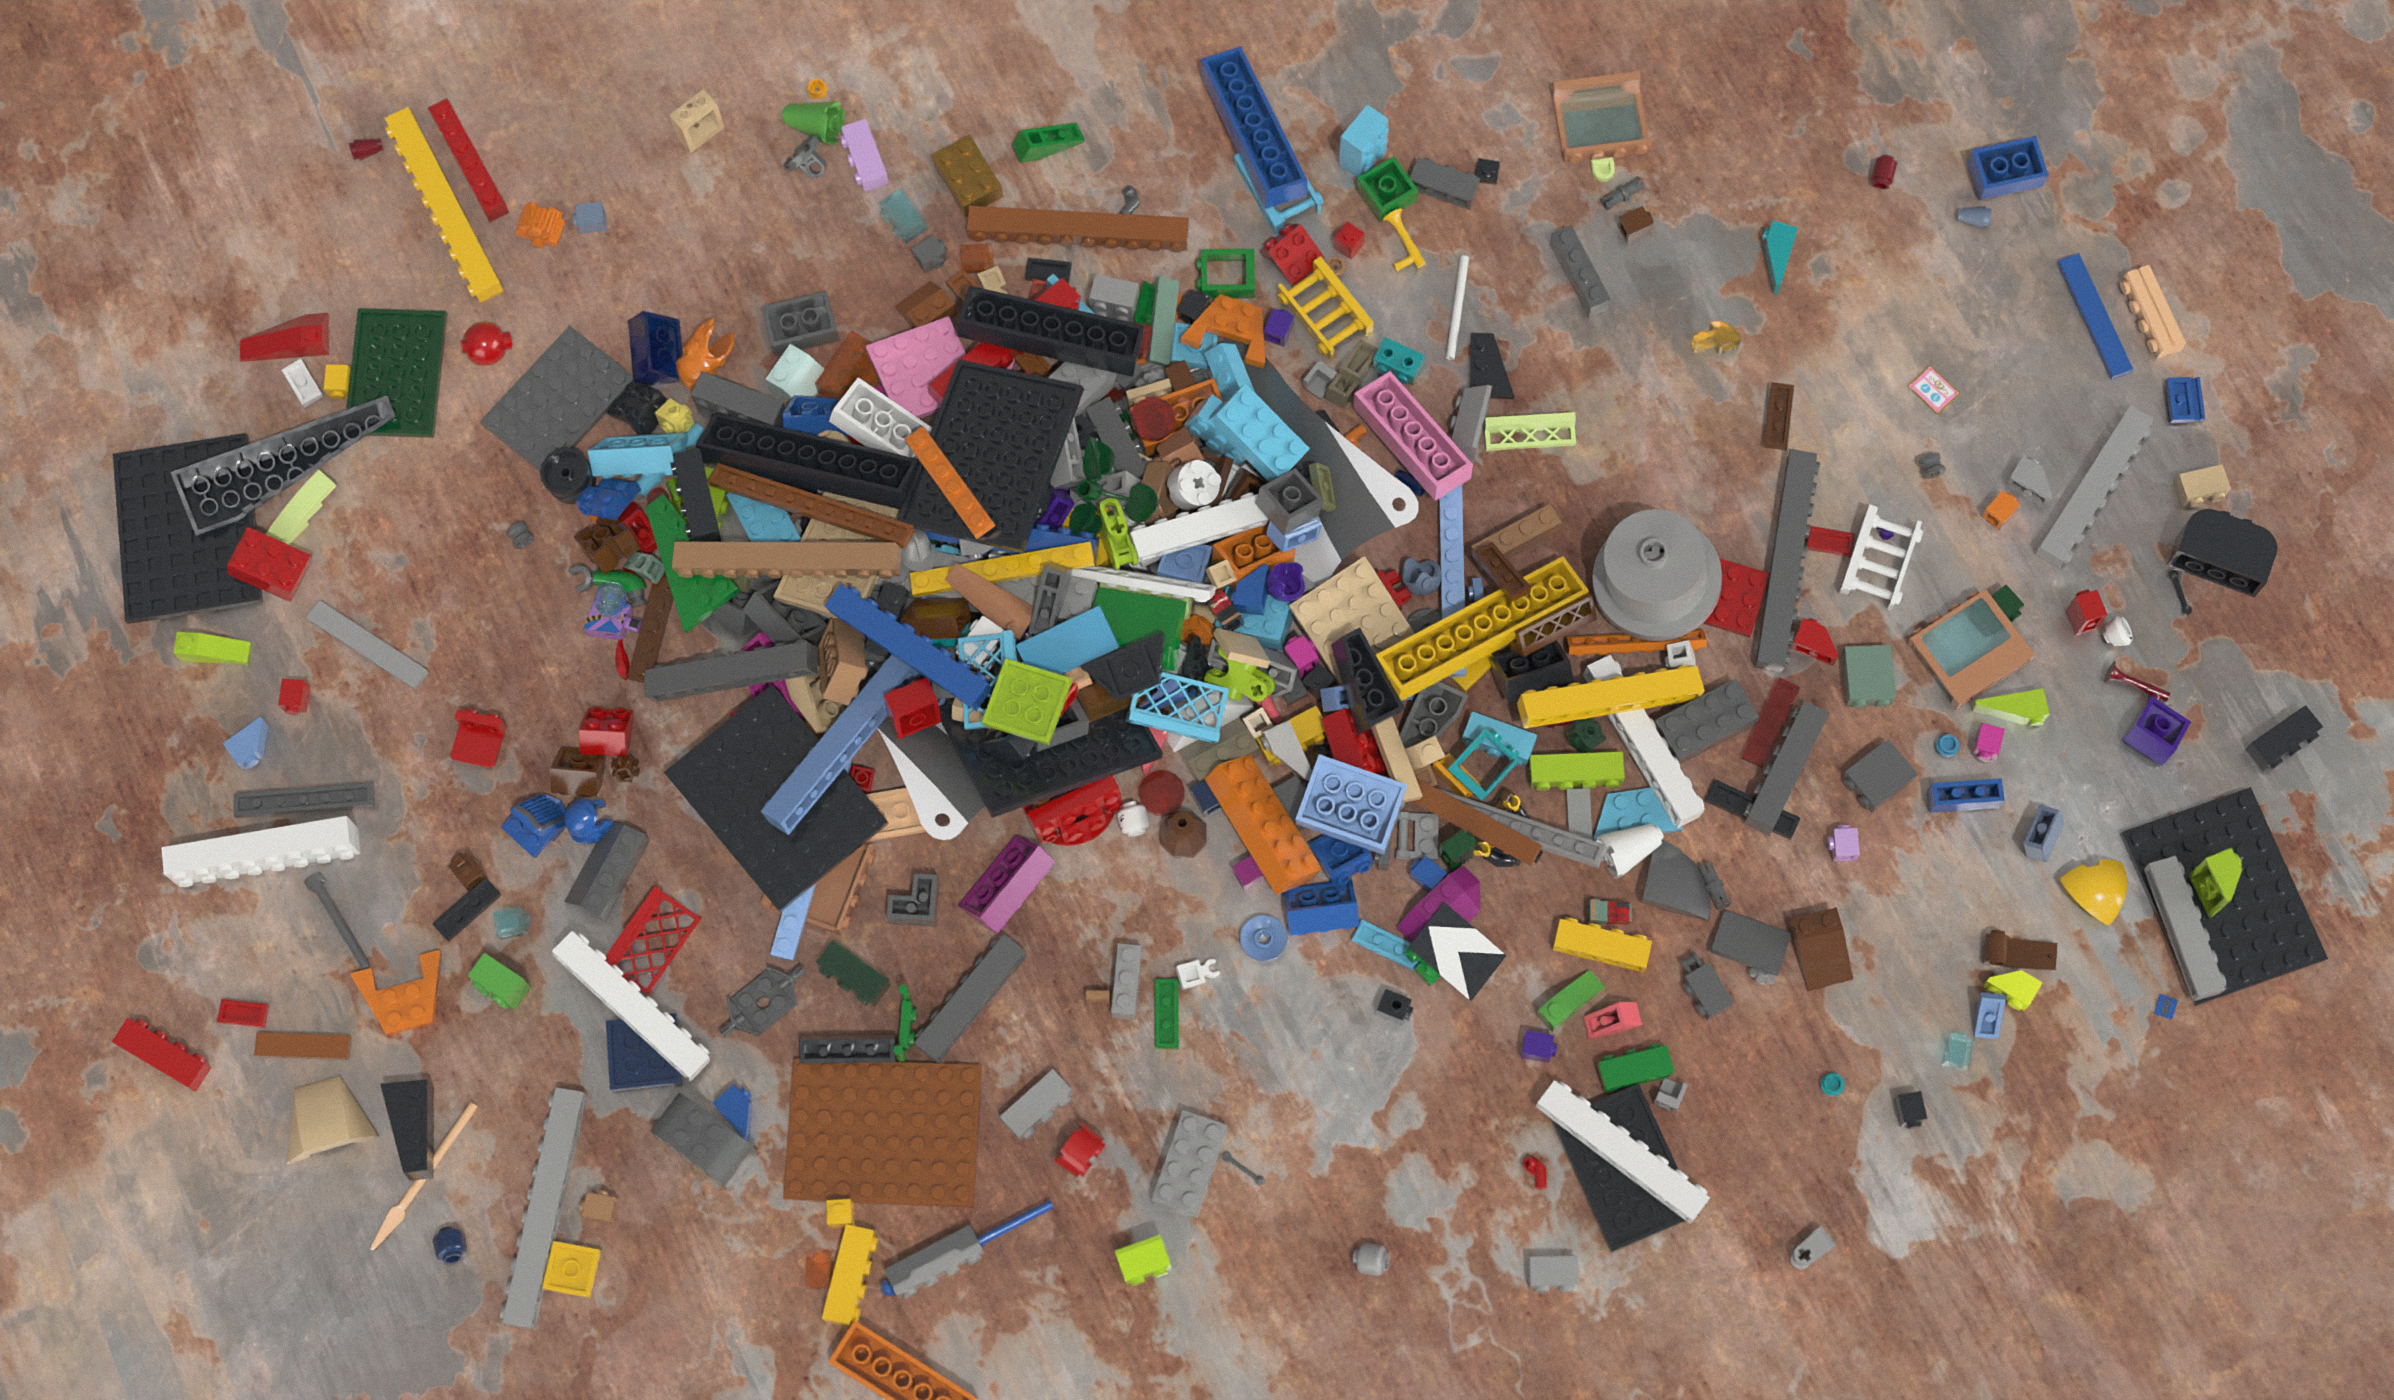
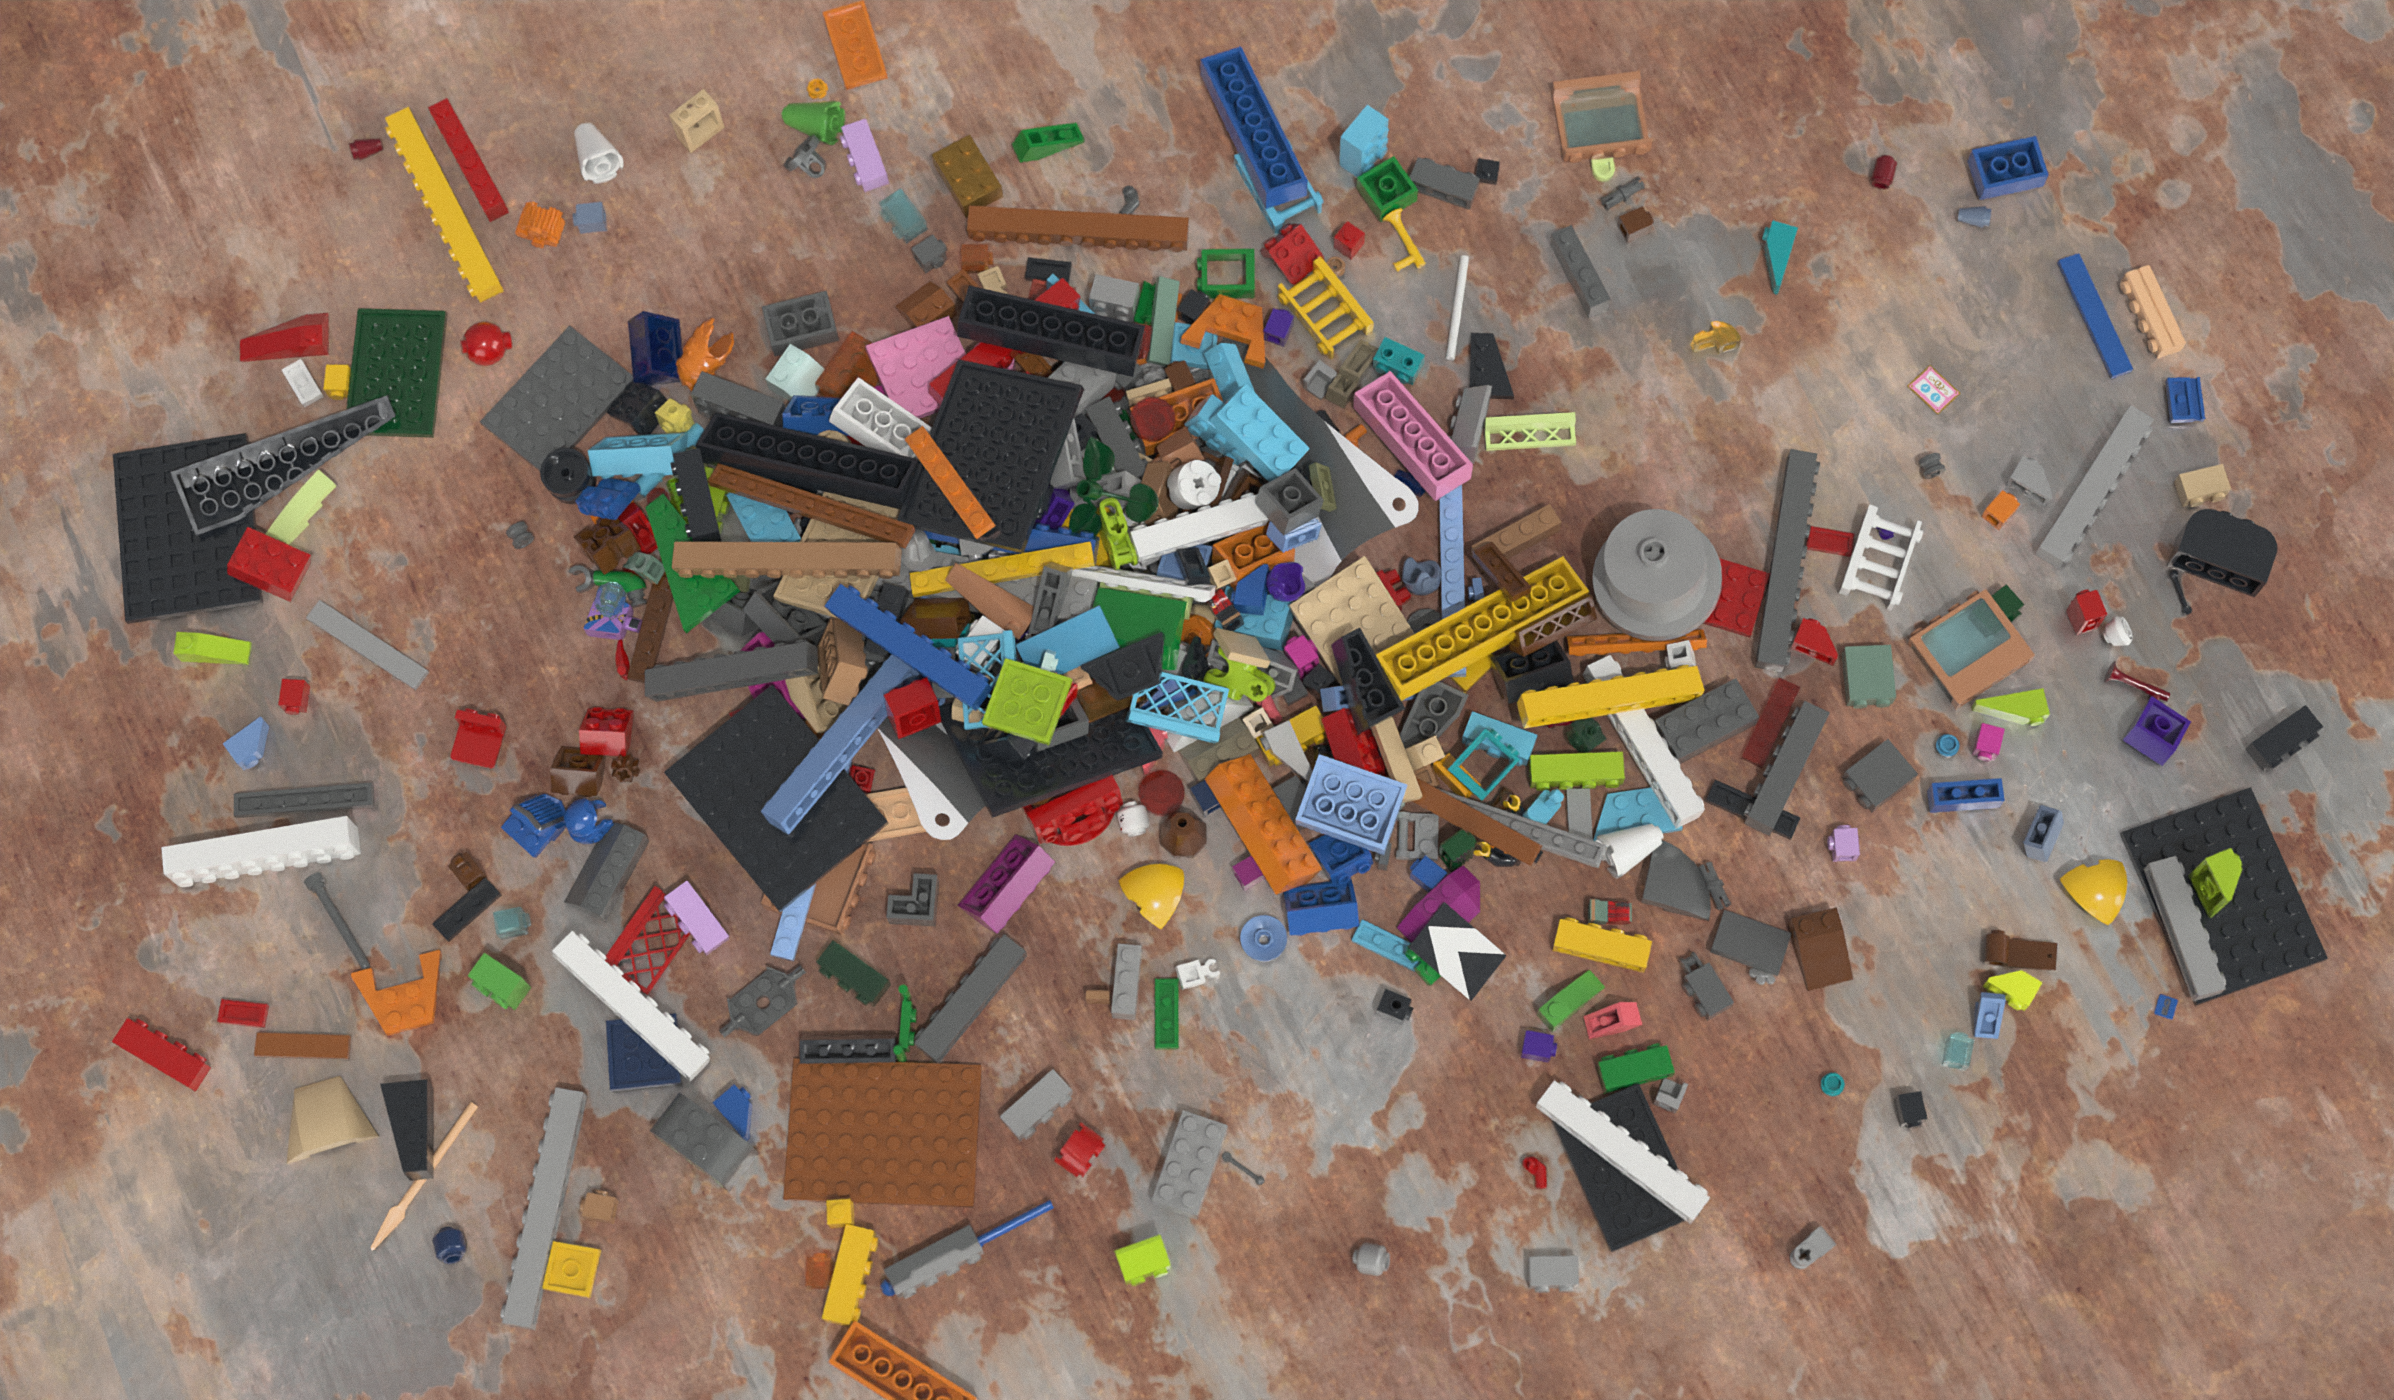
(596, 154): none -> white cone
(695, 918): none -> lavender brick
(855, 45): none -> orange plate
(1049, 662): none -> light aqua plate
(1154, 890): none -> yellow brick
(1193, 566): none -> black tile
(1544, 806): none -> medium azure piece
(1779, 416): reddish brown plate -> none

